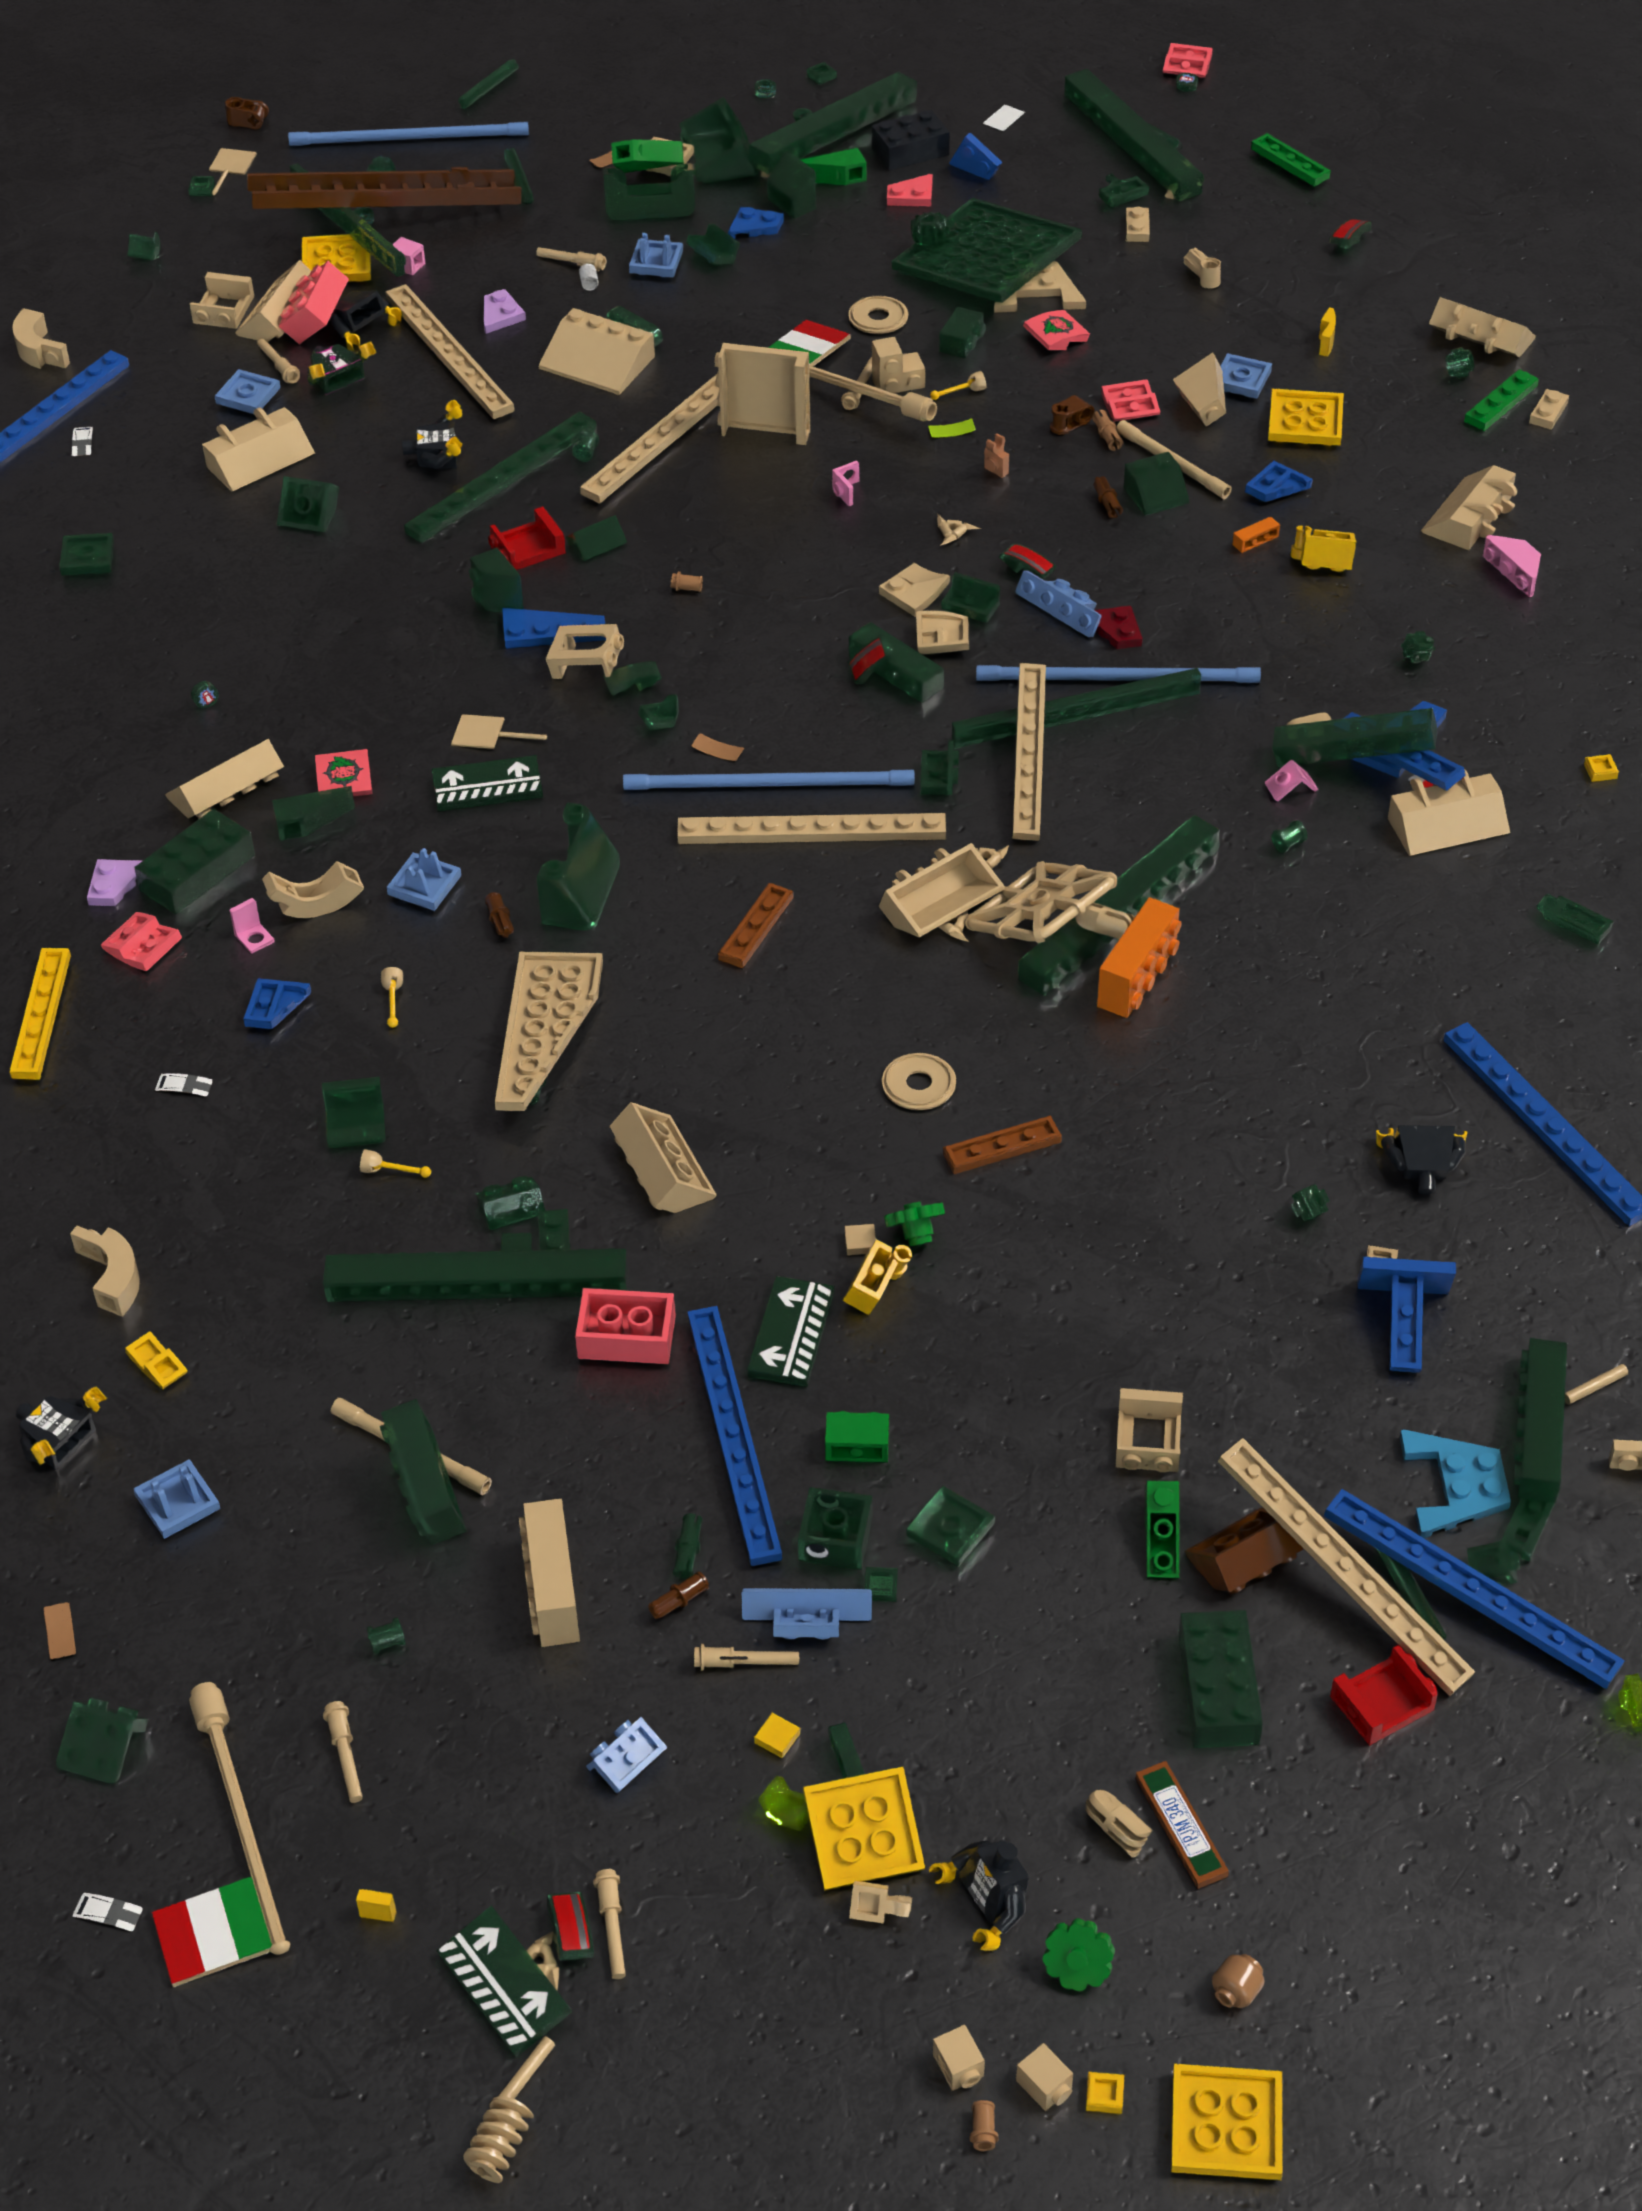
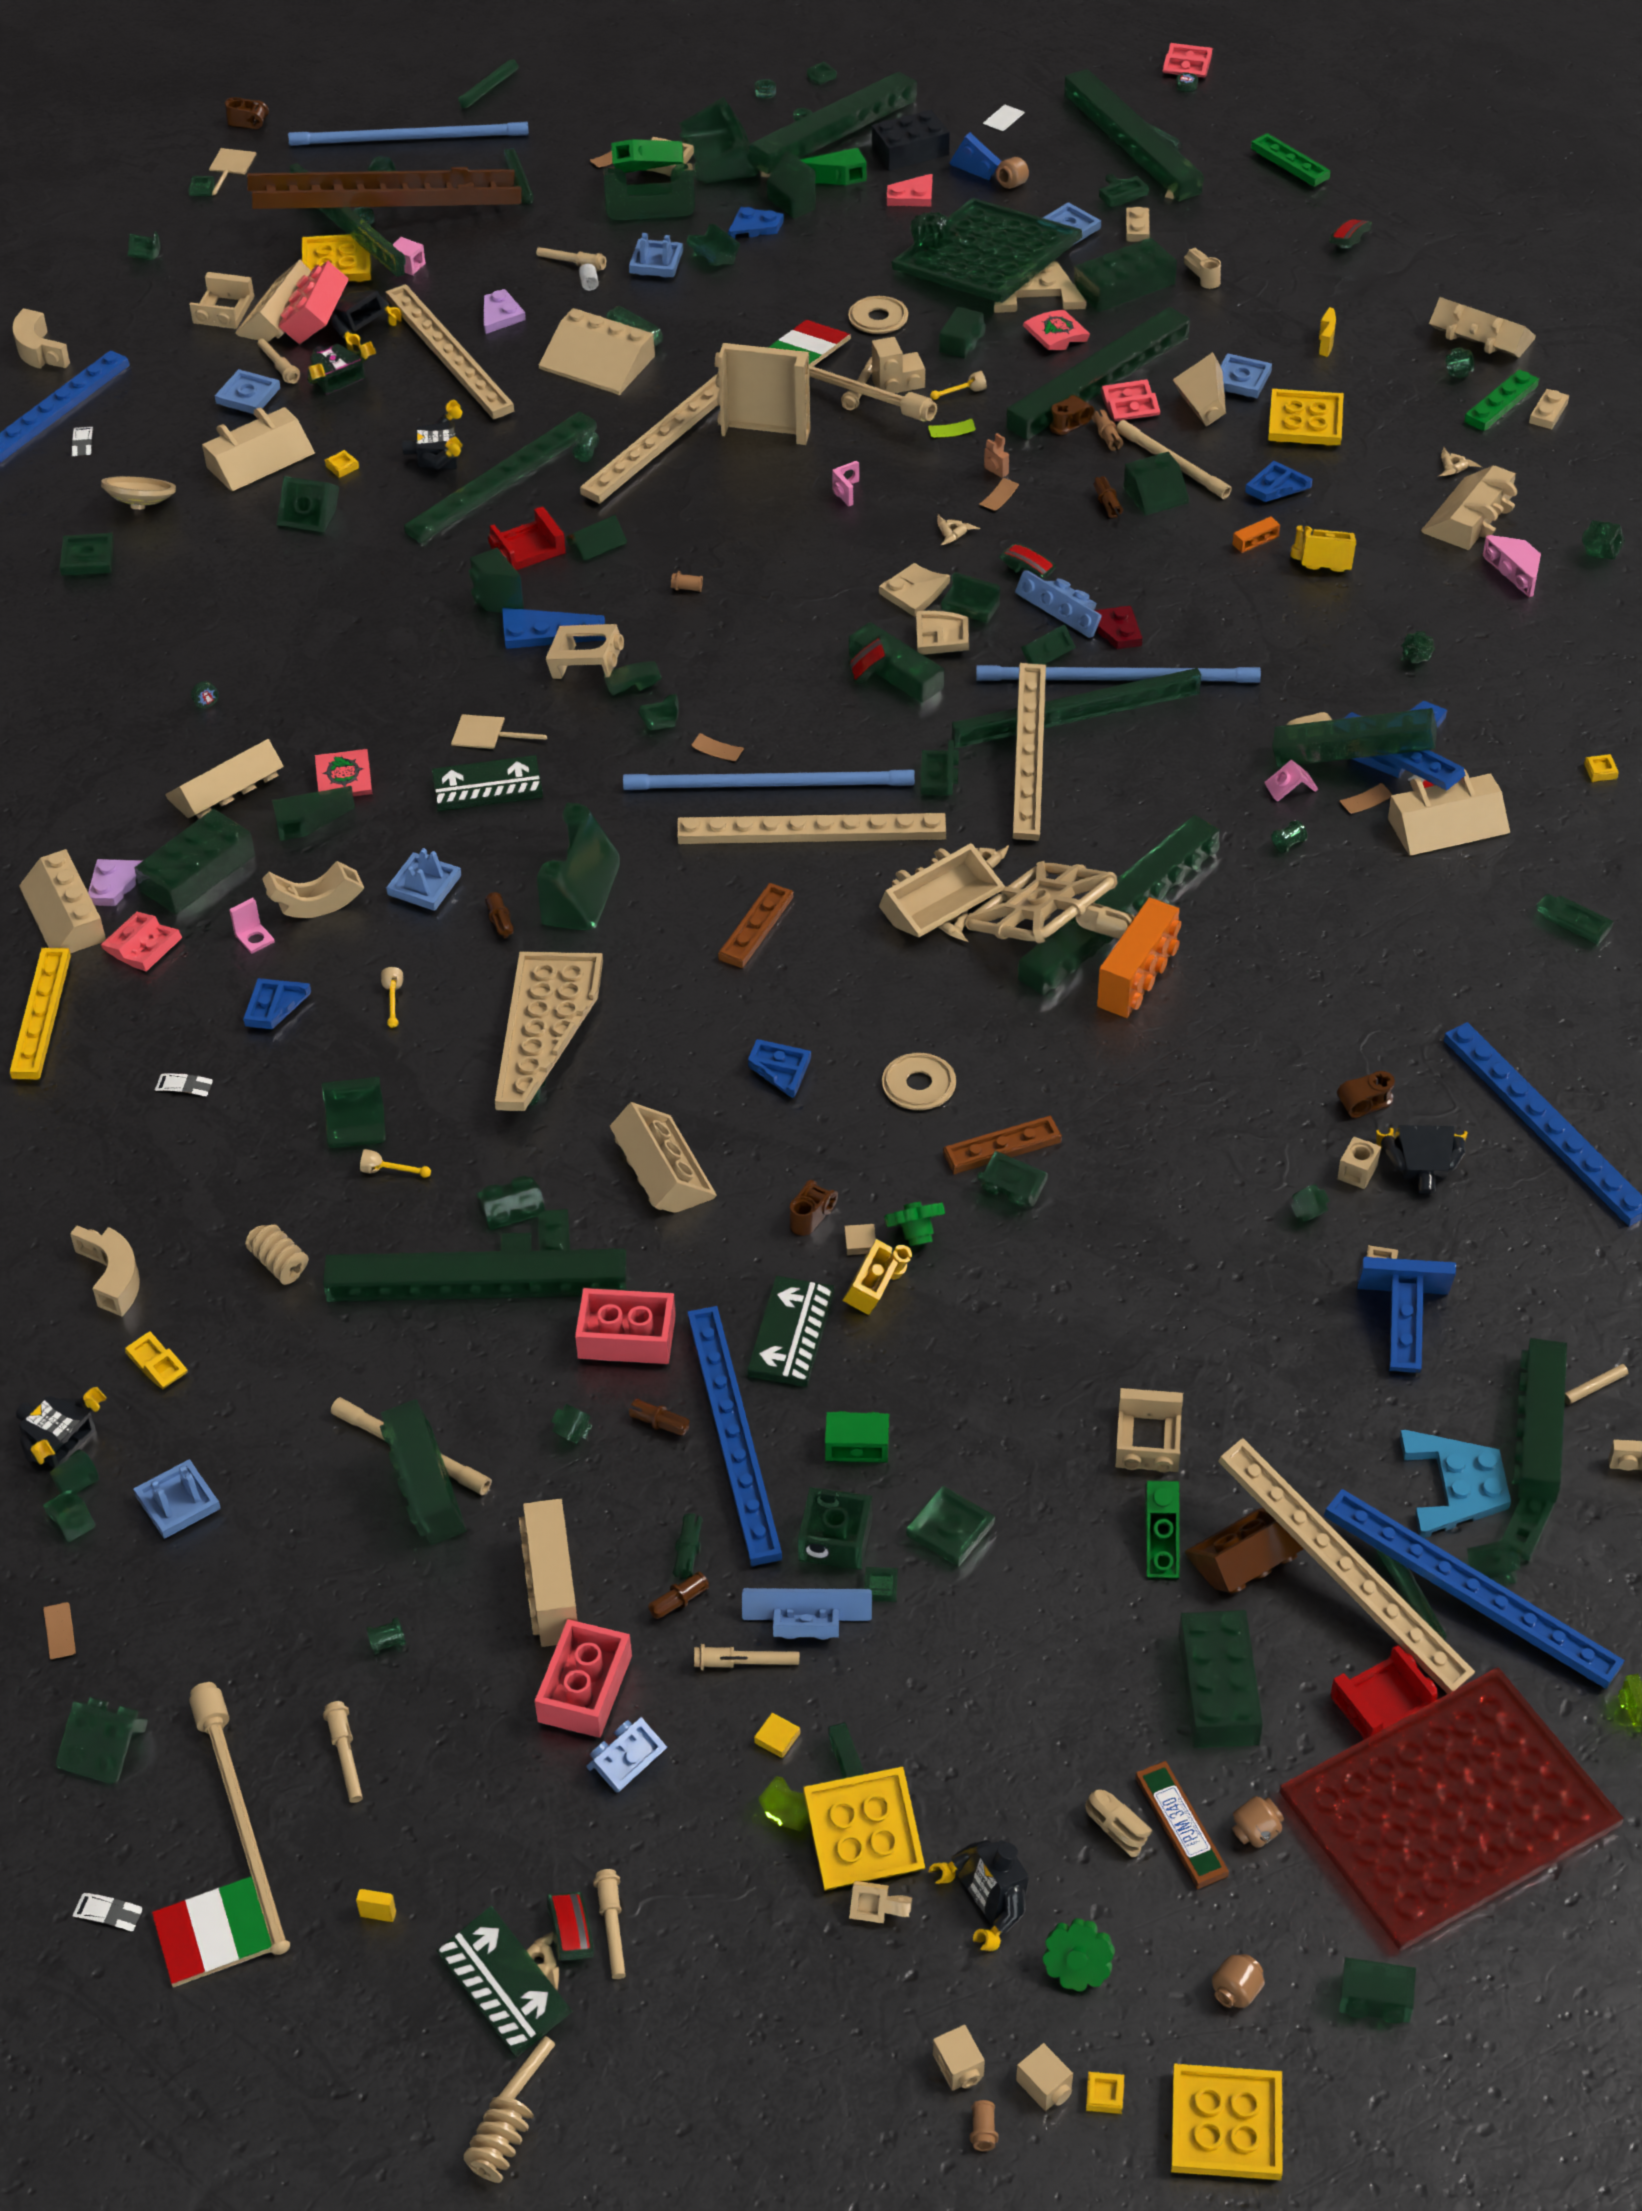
(62, 904): none -> tan slope
(70, 1514): none -> clear green bracket
(75, 1473): none -> clear green tile
(138, 490): none -> tan dish
(277, 1252): none -> tan piece
(341, 464): none -> yellow tile
(571, 1423): none -> clear green gear
(583, 1678): none -> coral brick
(659, 1417): none -> reddish brown axle
(780, 1064): none -> blue wing
(811, 1207): none -> reddish brown piece
(1000, 494): none -> medium nougat sticker
(1012, 172): none -> medium nougat head
(1012, 1178): none -> clear green bracket
(1048, 646): none -> clear green plate
(1075, 217): none -> medium blue plate
(1100, 369): none -> clear green brick
(1125, 274): none -> clear green brick
(1257, 1821): none -> medium nougat head
(1359, 1162): none -> tan brick
(1364, 1096): none -> reddish brown piece
(1367, 799): none -> medium nougat sticker
(1377, 1990): none -> clear green brick
(1450, 1807): none -> clear red plate
(1455, 463): none -> tan piece
(1603, 539): none -> clear green brick

